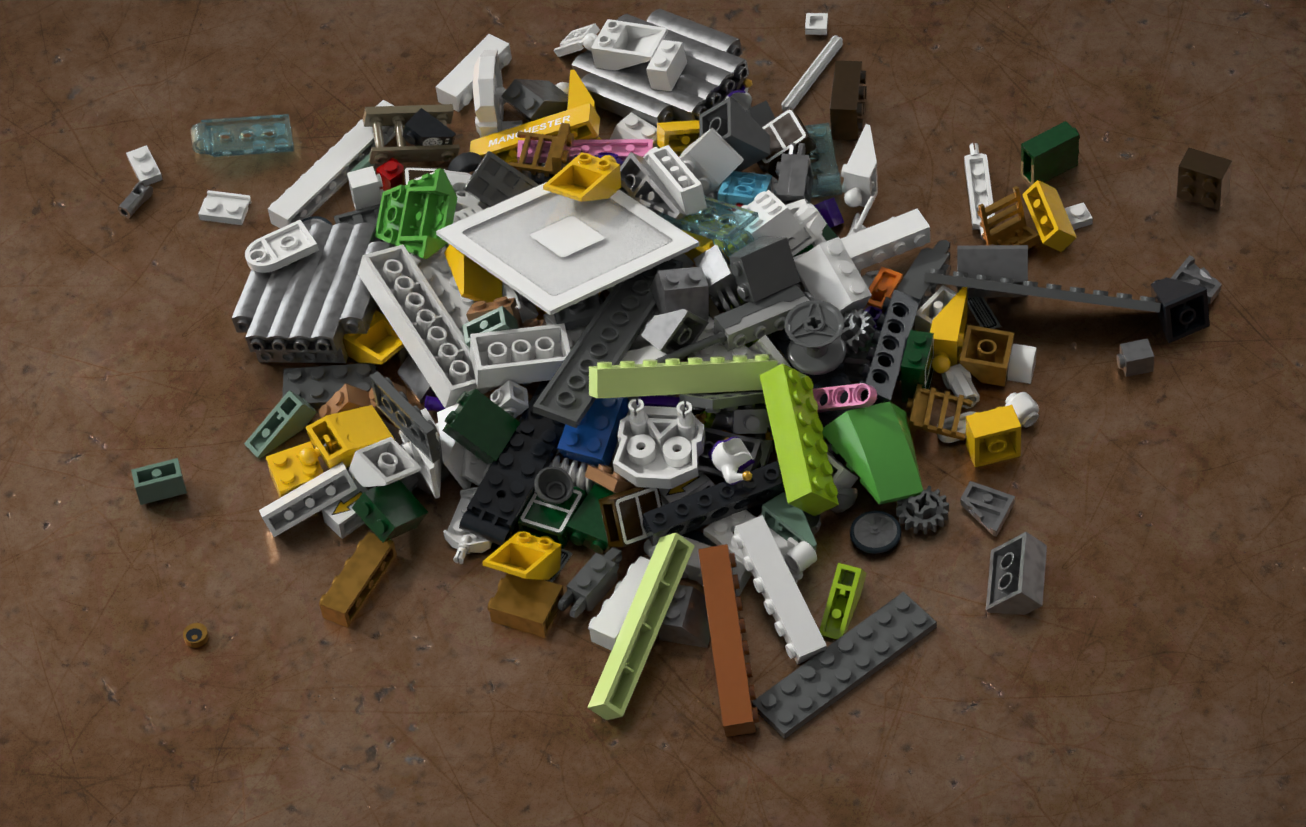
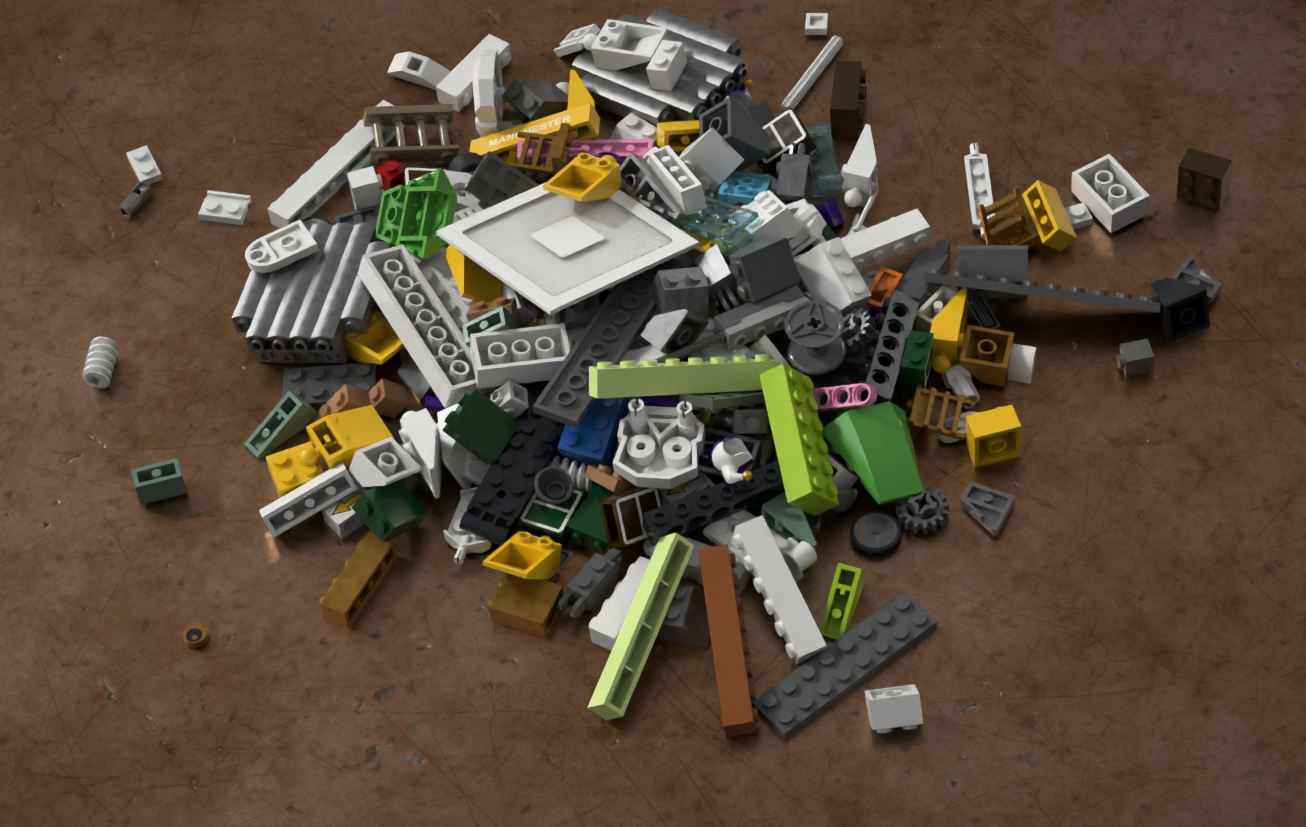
(100, 362): none -> white piece
(207, 135): clear light blue hinge -> none
(405, 416): dark grey plate -> none
(417, 69): none -> white slope
(427, 130): black slope -> none
(894, 708): none -> white slope
(1016, 576): flat silver slope -> none
(1025, 408): white head -> none
(1050, 153): dark green brick -> none
(1110, 193): none -> white brick

